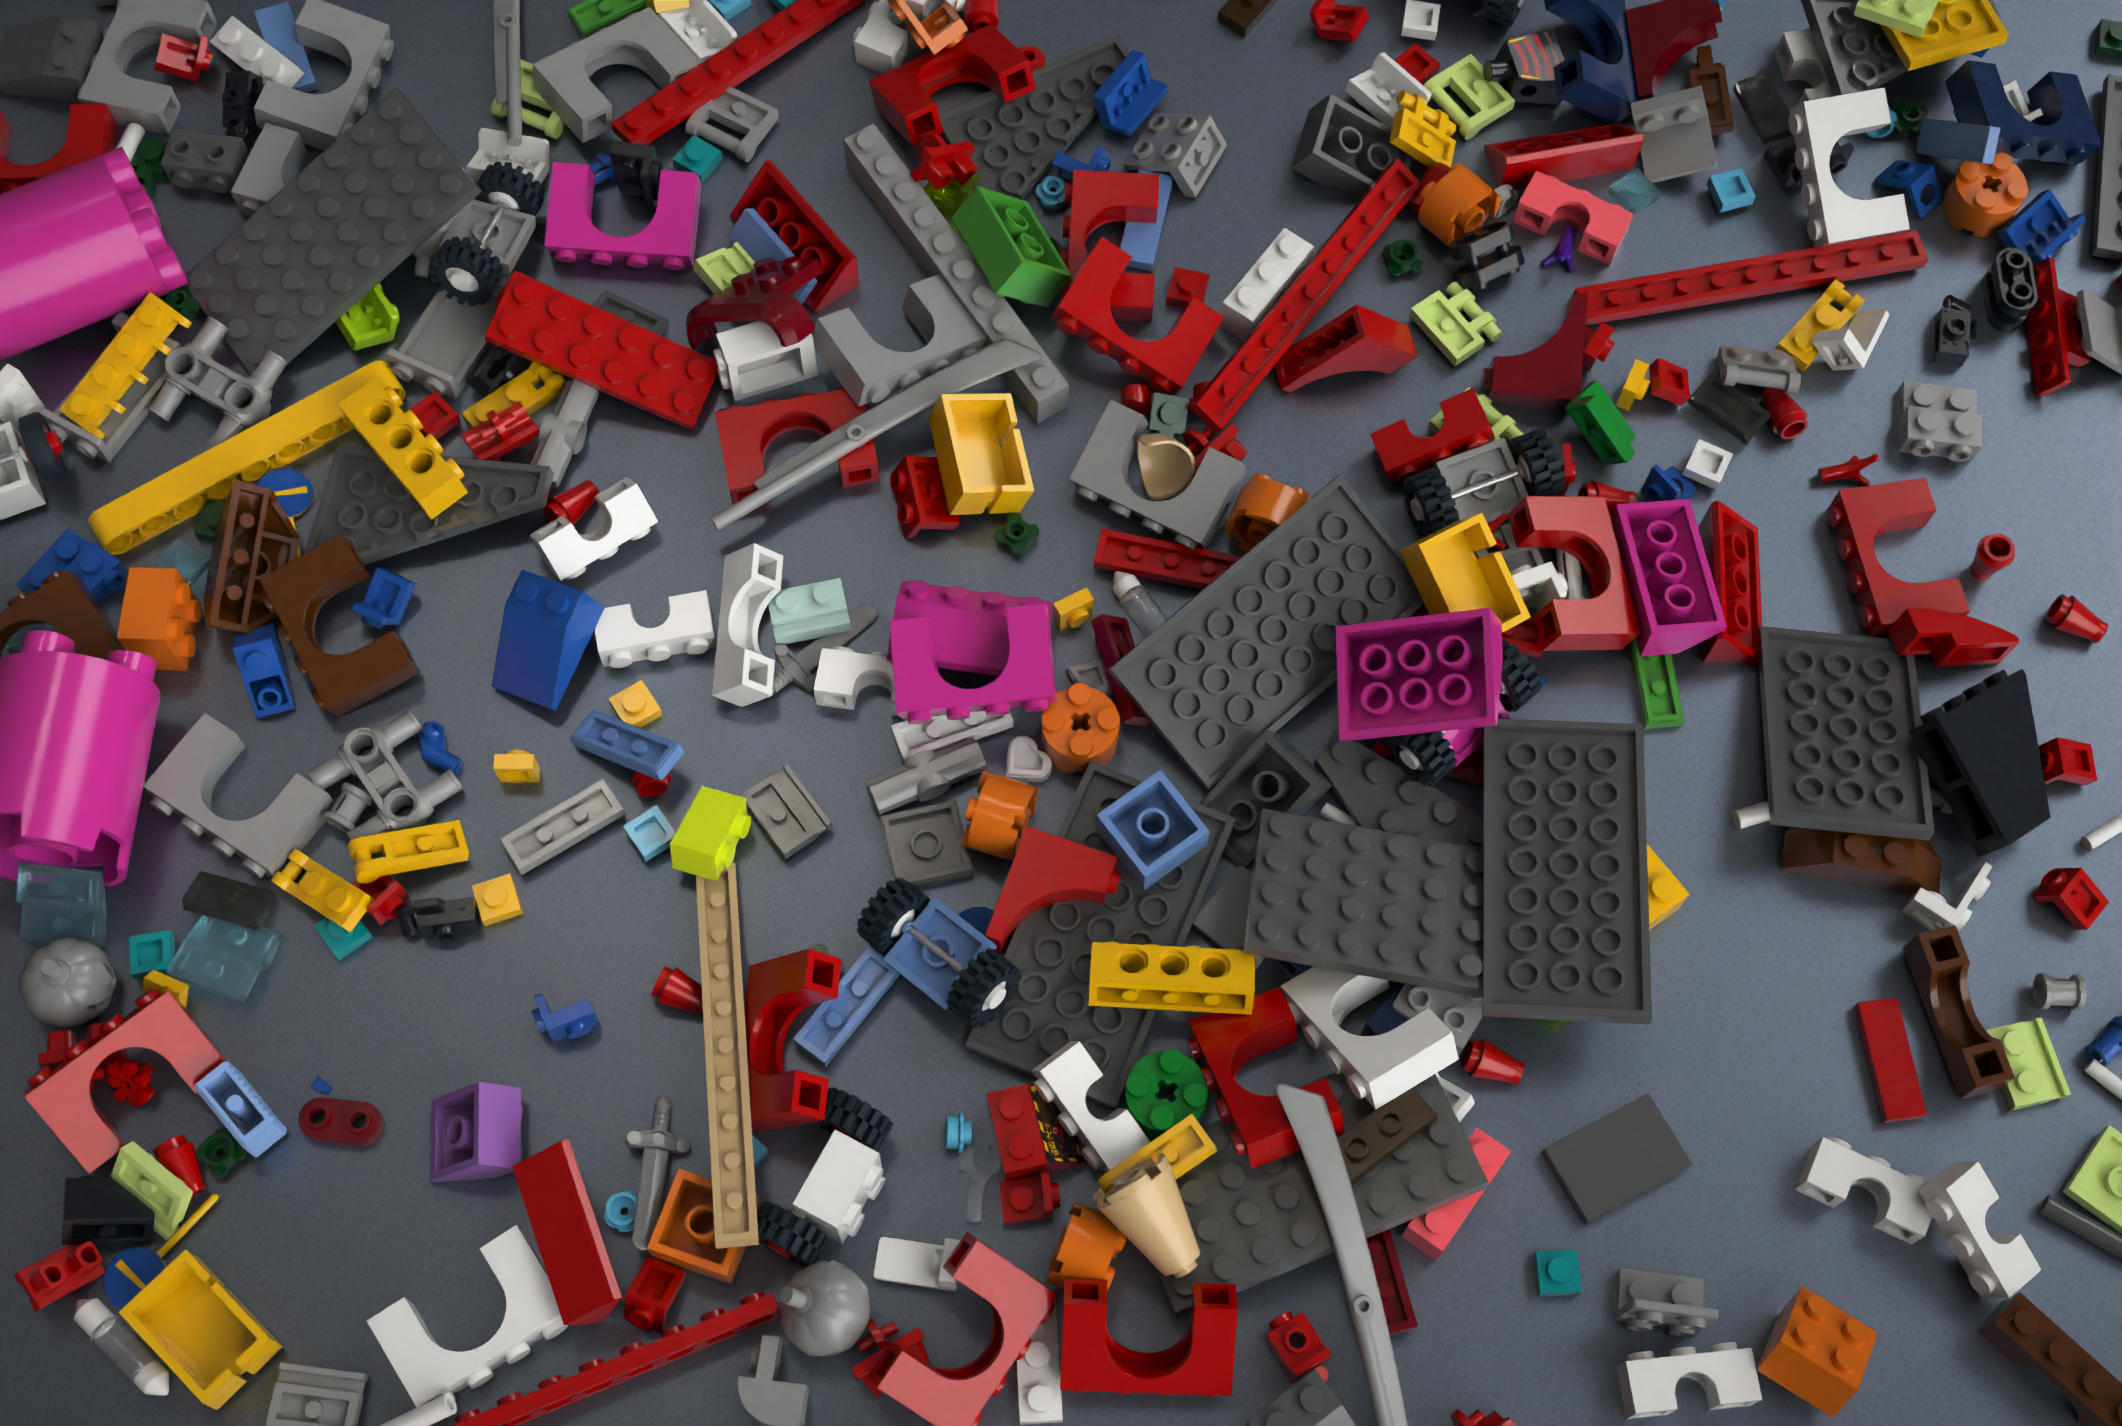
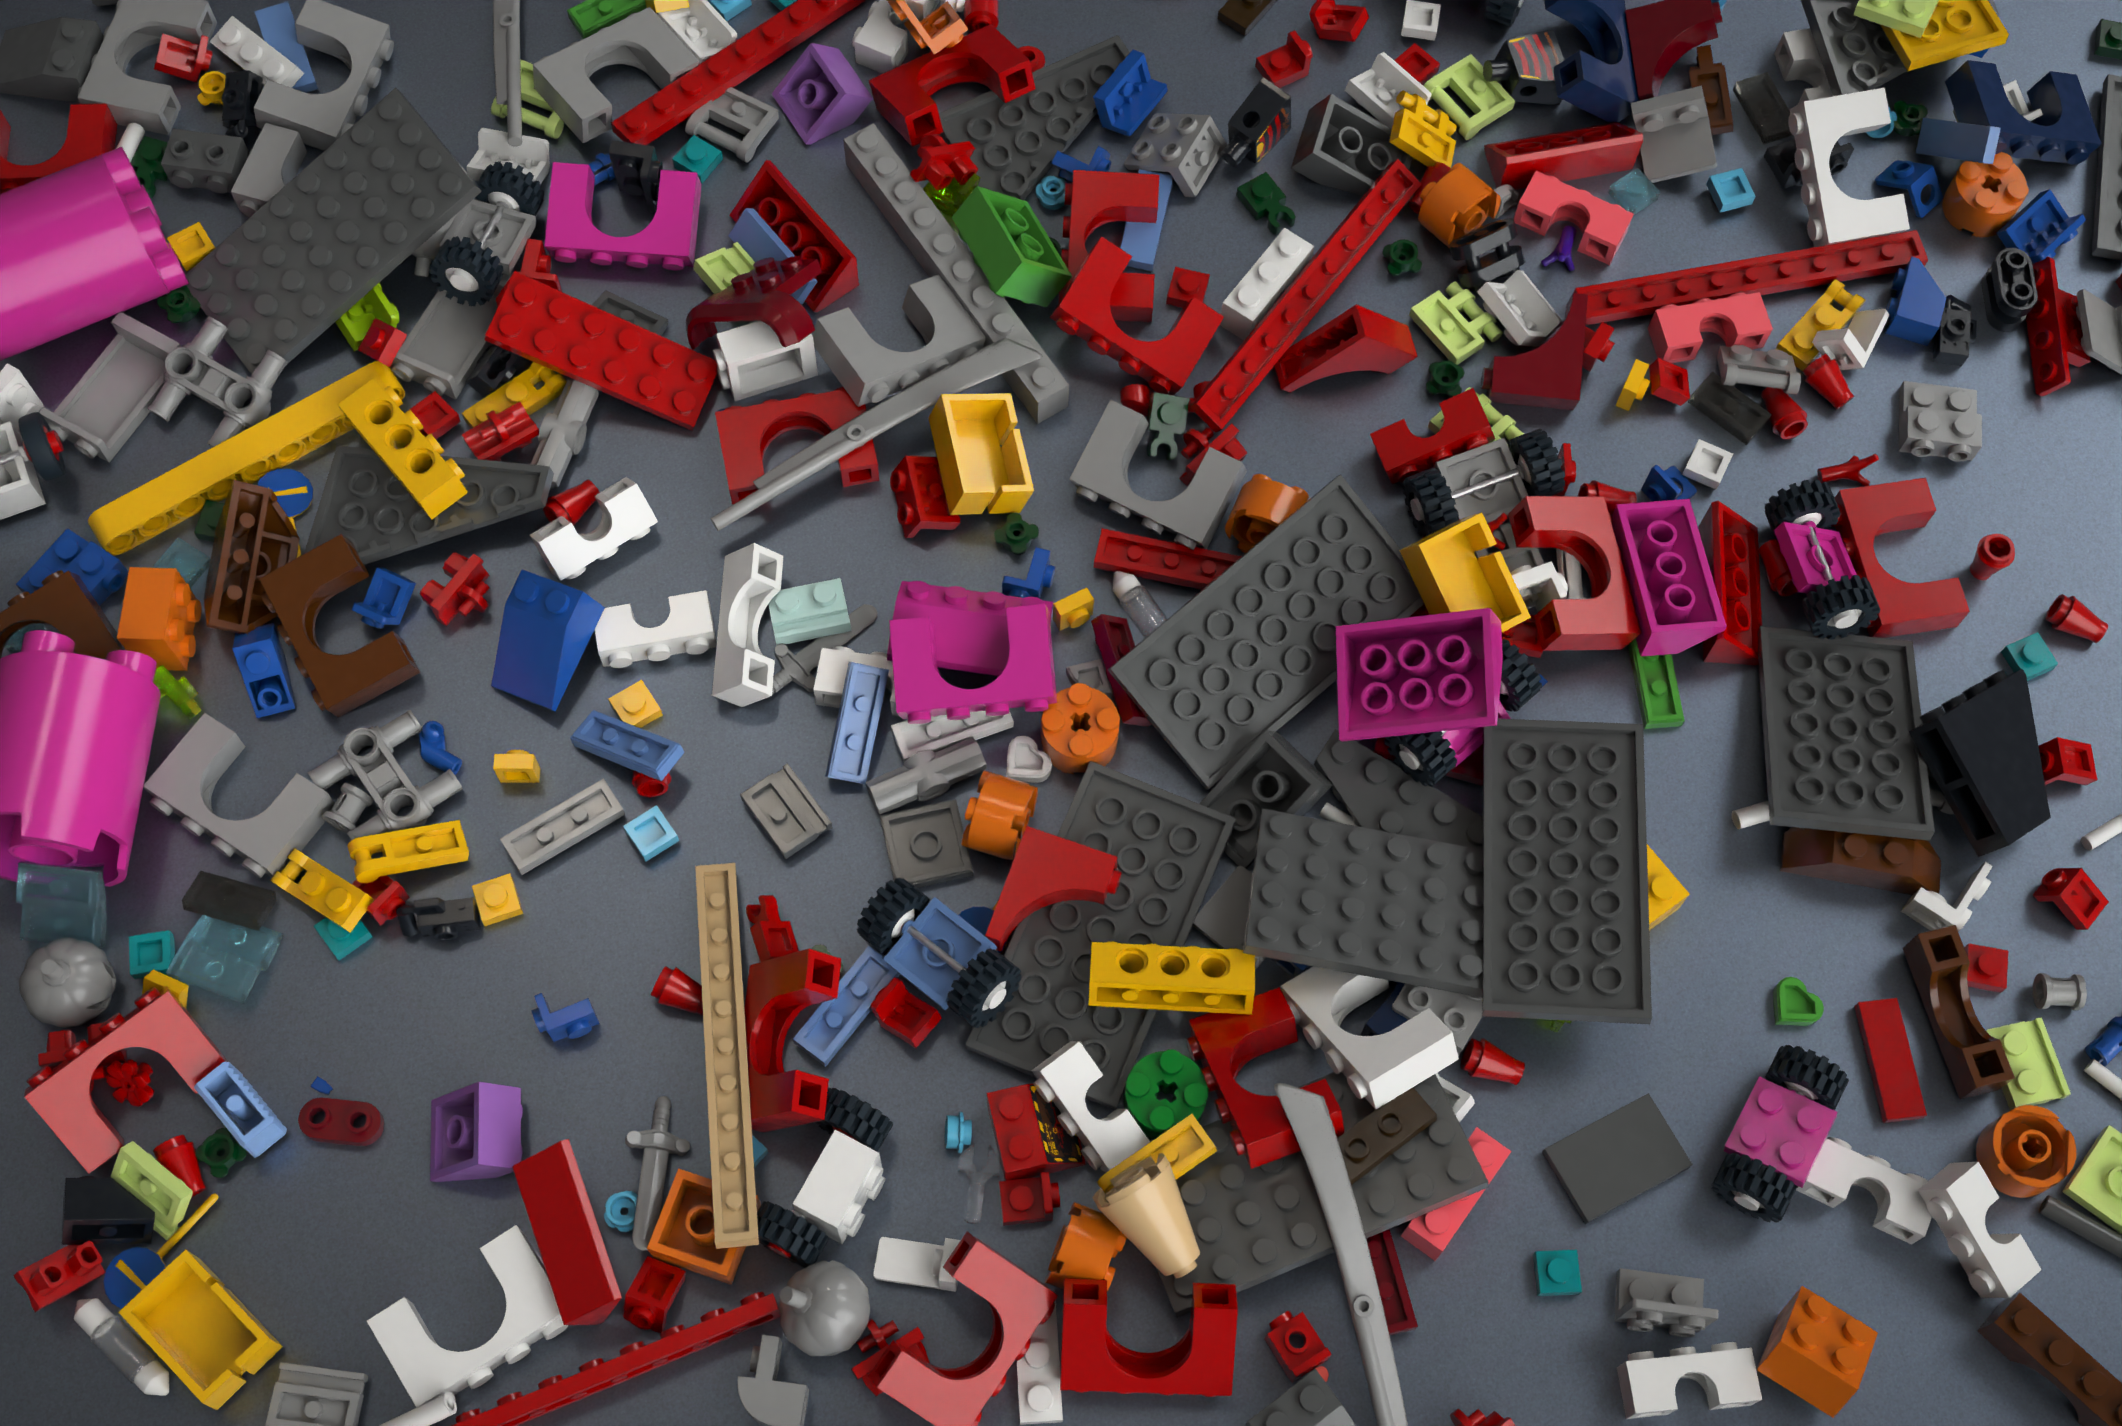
(122, 364): yellow hinge -> none
(179, 691): none -> clear neon green bracket
(191, 245): none -> yellow plate
(208, 84): none -> yellow plate
(382, 342): none -> red bracket
(462, 592): none -> red hips
(538, 264): none -> red bracket
(710, 833): neon yellow brick -> none
(770, 934): none -> red plate
(821, 93): none -> medium lavender slope
(857, 723): none -> medium blue tile
(904, 1013): none -> red bracket
(1038, 577): none -> blue bracket
(1152, 830): medium blue brick -> none
(1164, 465): tan helmet -> none
(1258, 124): none -> black torso
(1265, 198): none -> dark green plate
(1286, 62): none -> red bracket
(1446, 370): none -> dark green plate
(1520, 309): none -> white bracket
(1602, 424): green panel -> none
(1736, 319): none -> coral arch
(1777, 568): none -> red cone
(1780, 1133): none -> plate
(1794, 1004): none -> bright green tile
(1819, 560): none -> plate
(1828, 381): none -> red cone
(1917, 304): none -> blue slope
(1950, 638): red slope -> none
(1987, 967): none -> red plate
(2024, 1132): none -> orange brick
(2030, 655): none -> teal plate

